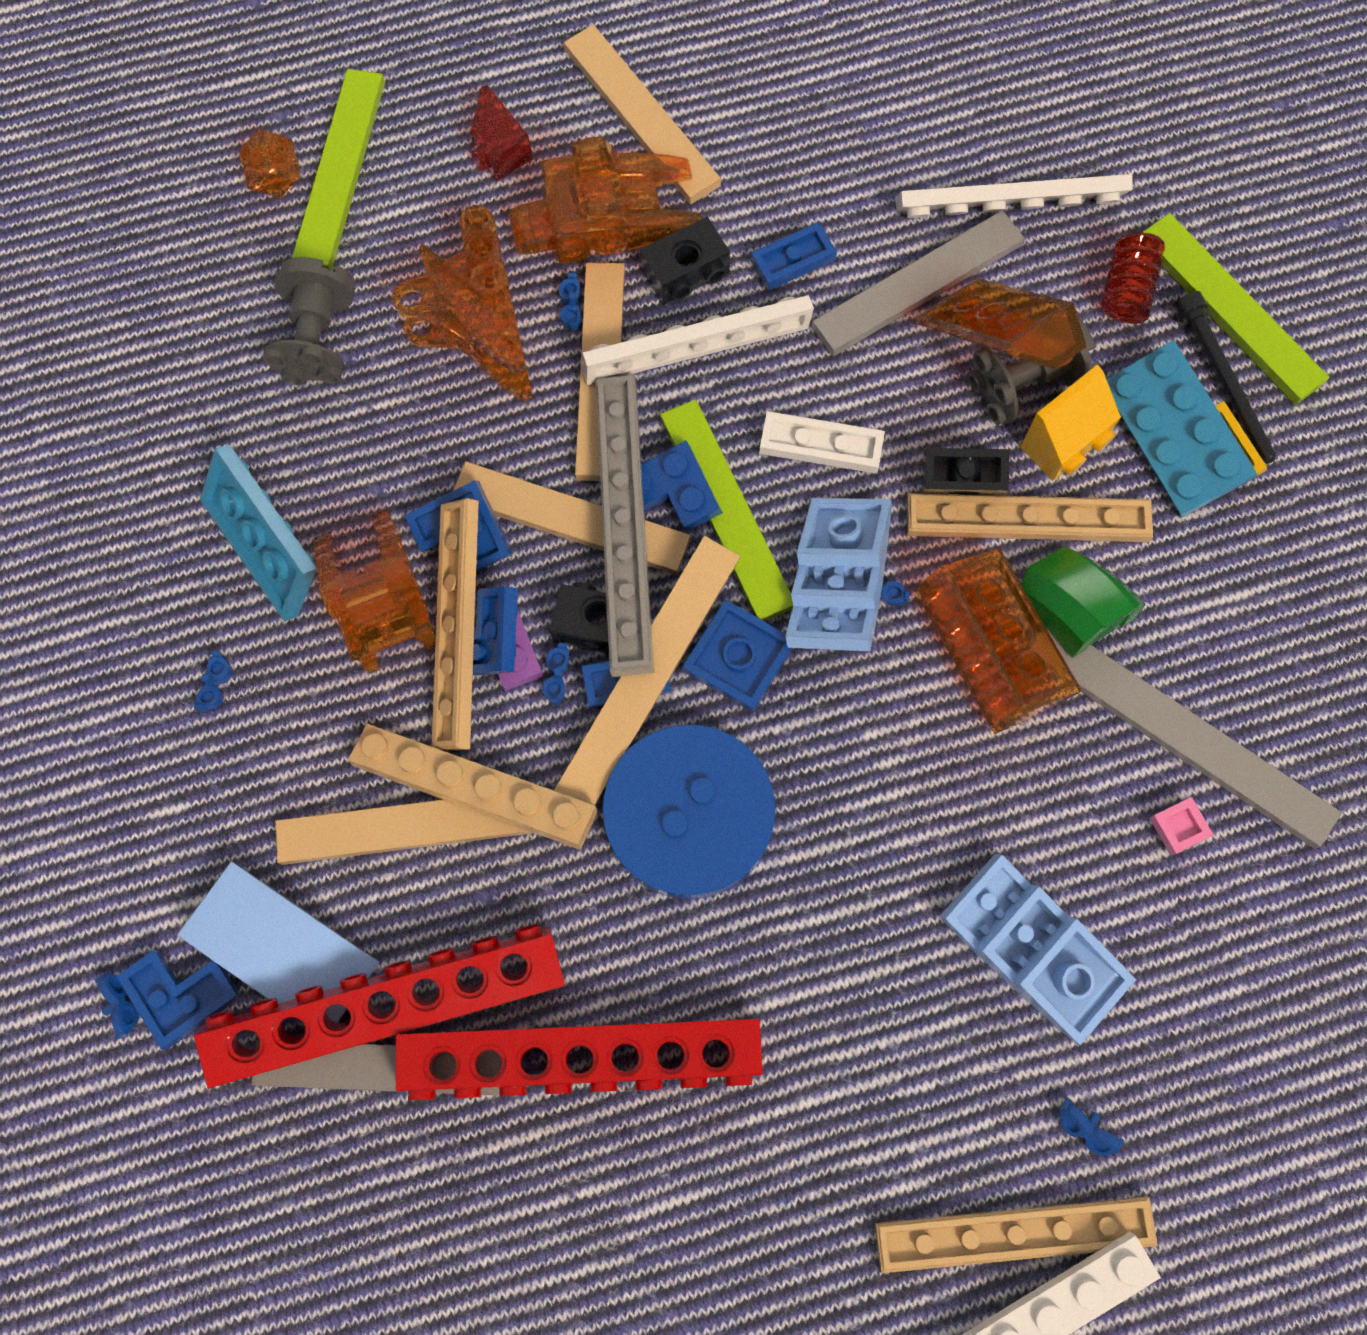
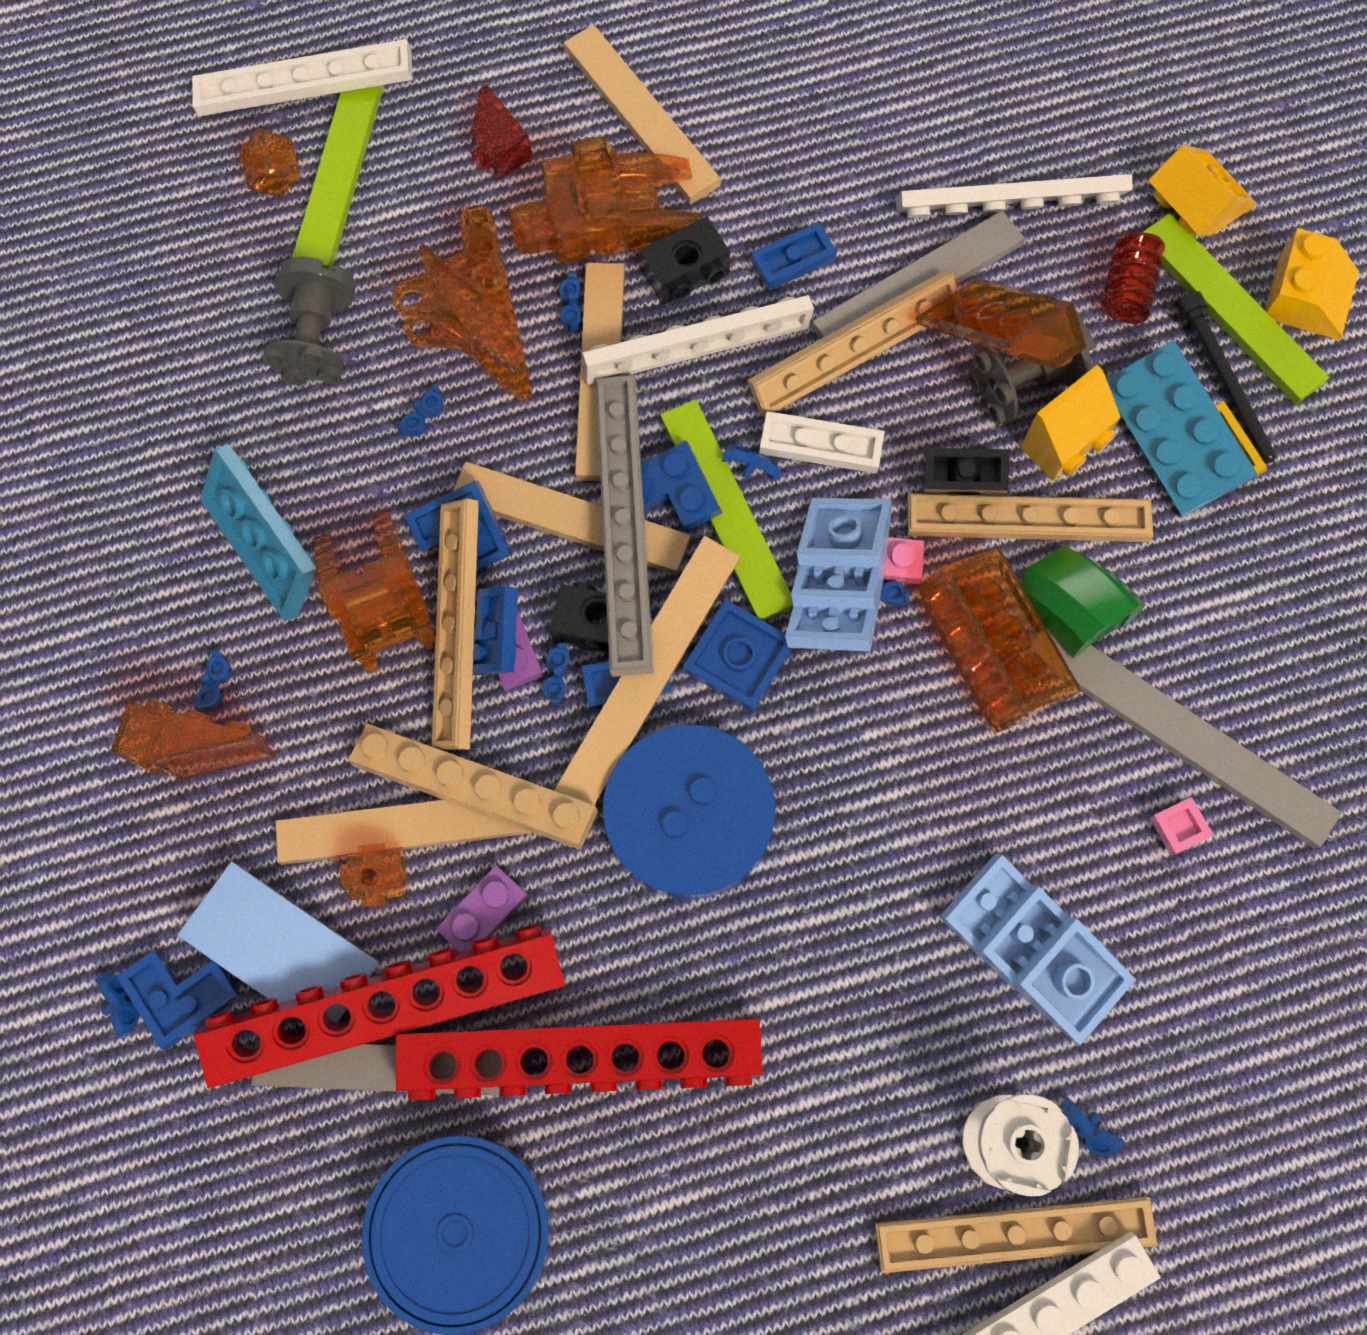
(186, 744): none -> clear orange slope
(302, 77): none -> white plate
(390, 875): none -> clear orange brick
(429, 406): none -> blue piece
(456, 1234): none -> blue brick
(482, 910): none -> medium lavender plate
(753, 459): none -> blue piece
(848, 345): none -> tan tile
(904, 560): none -> bright pink plate
(1044, 1147): none -> white piece
(1199, 191): none -> yellow slope
(1313, 285): none -> yellow slope

